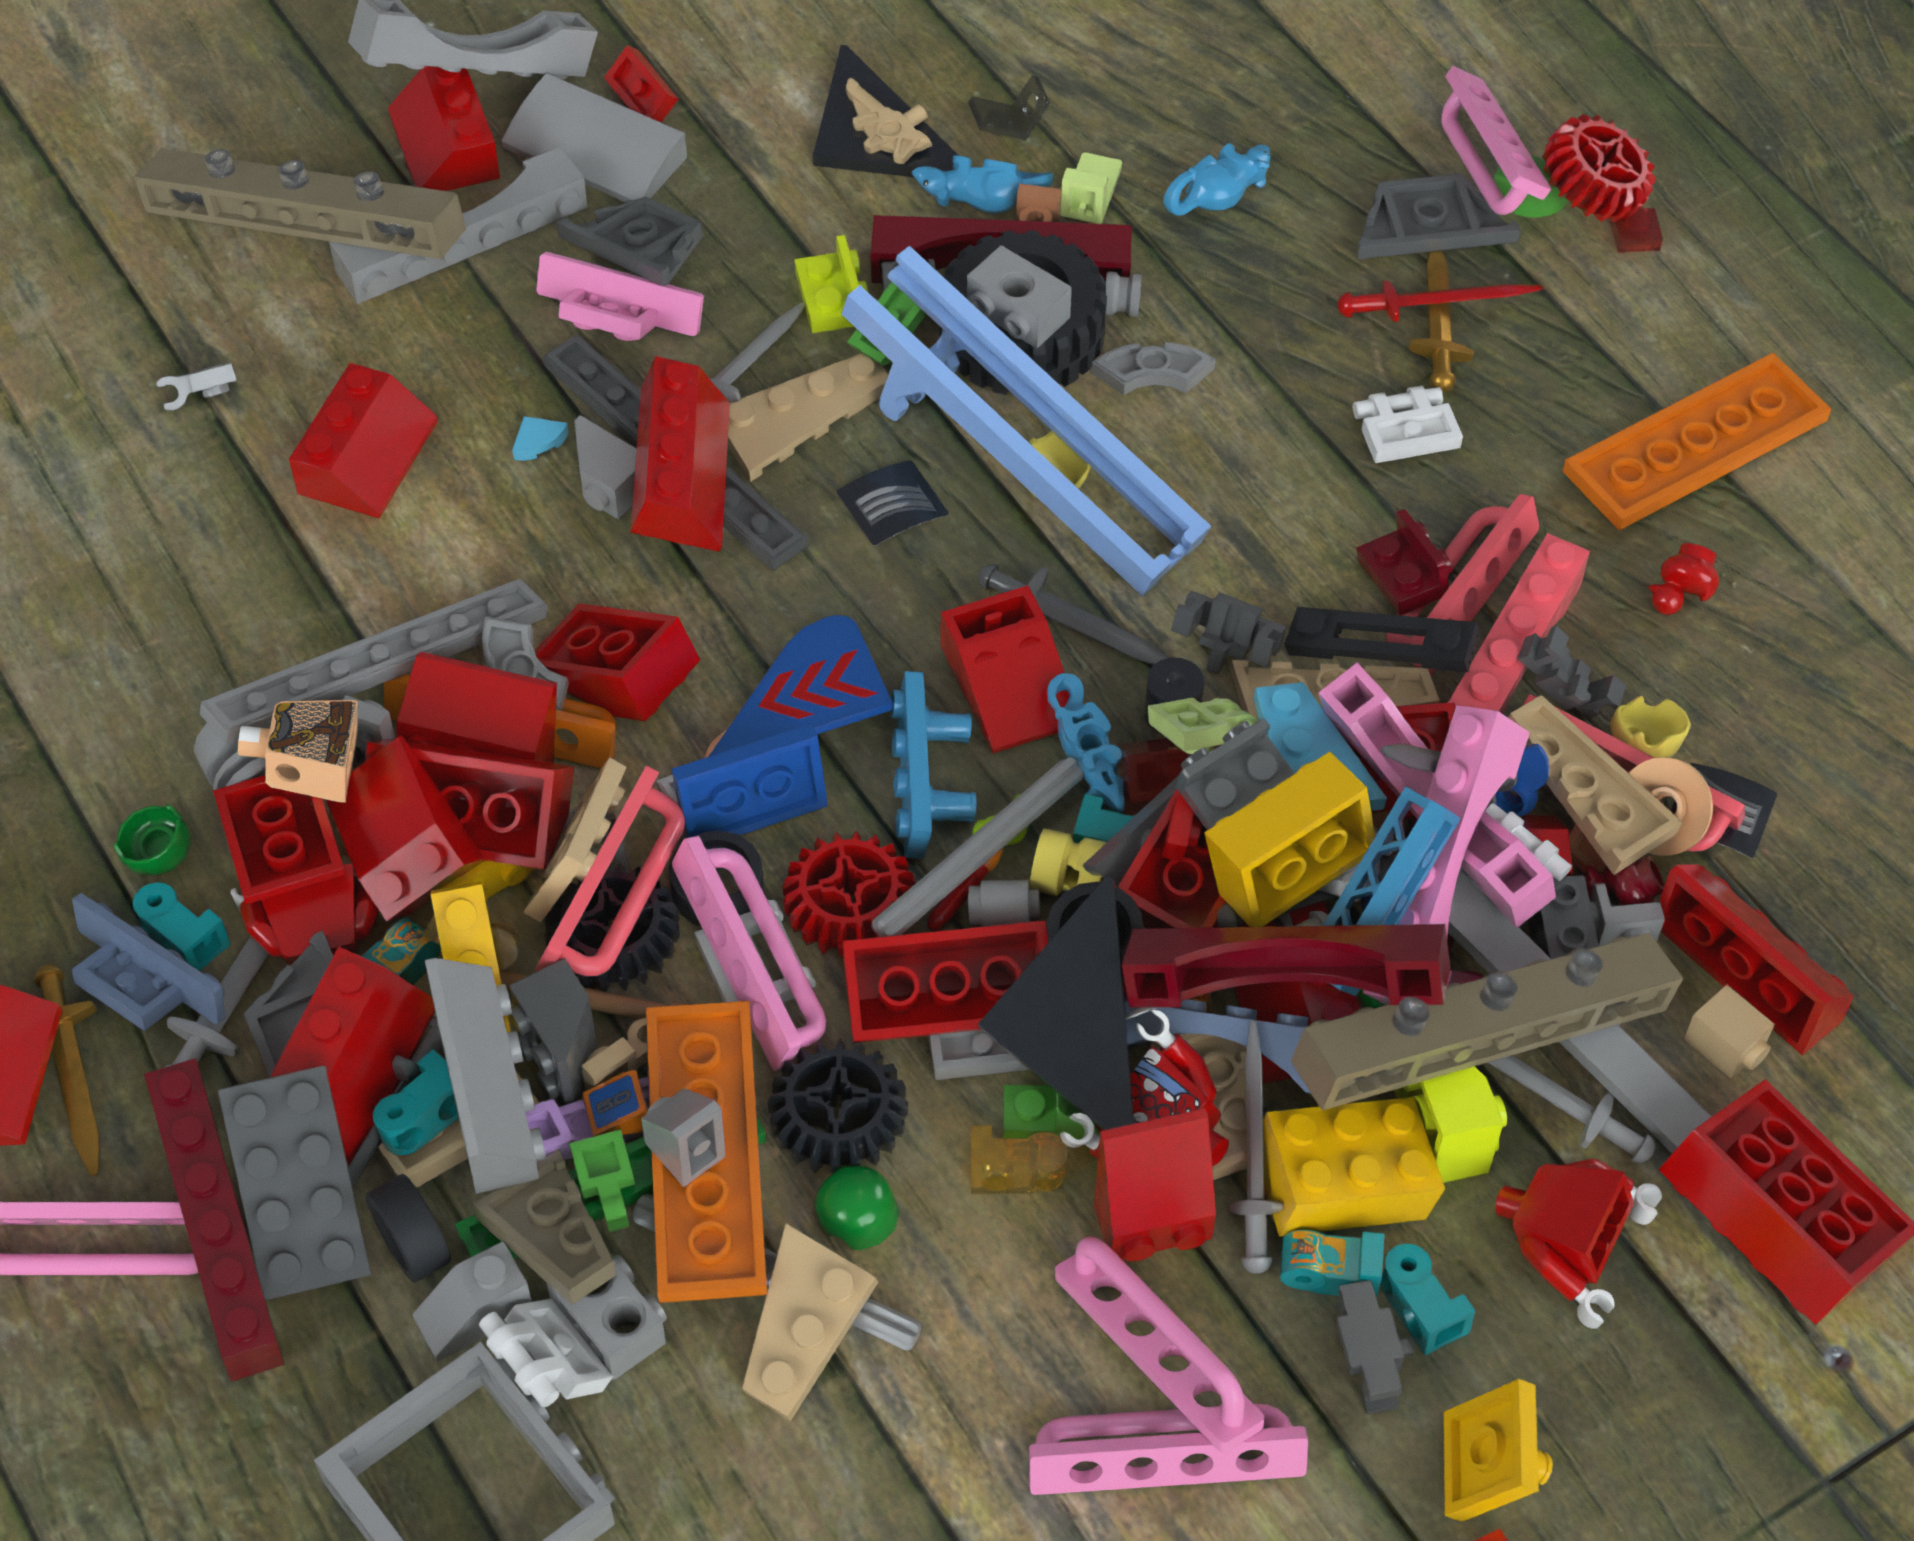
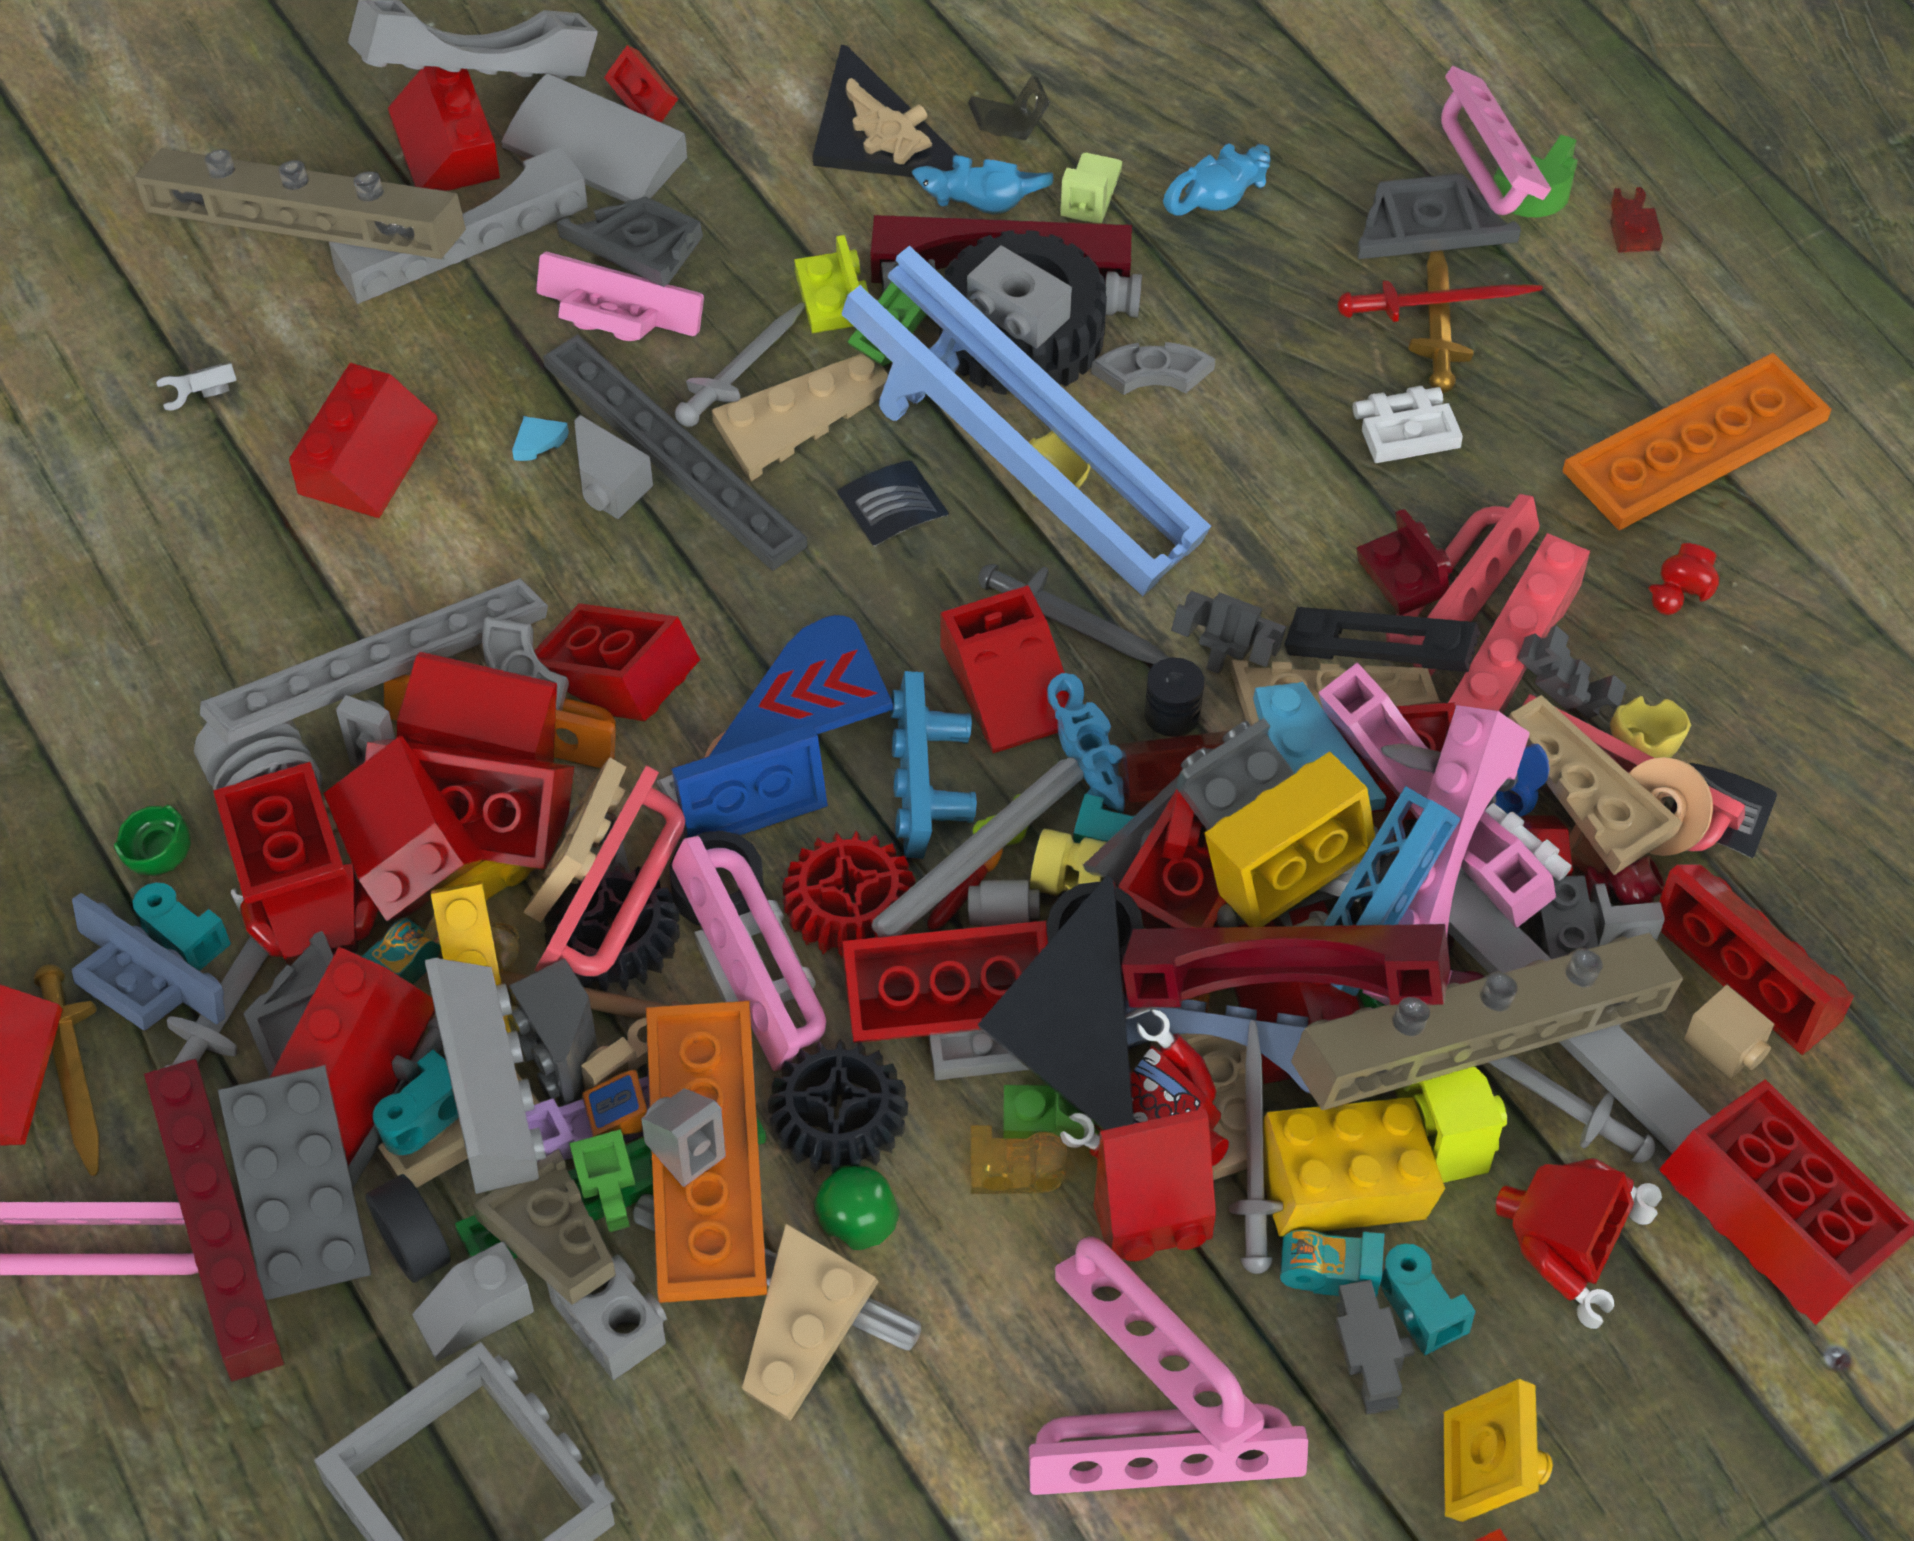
(306, 747): torso -> none
(560, 1353): white plate -> none
(680, 456): red slope -> none
(1038, 203): nougat tile -> none
(1197, 724): yellowish green plate -> none
(1598, 168): red gear -> none

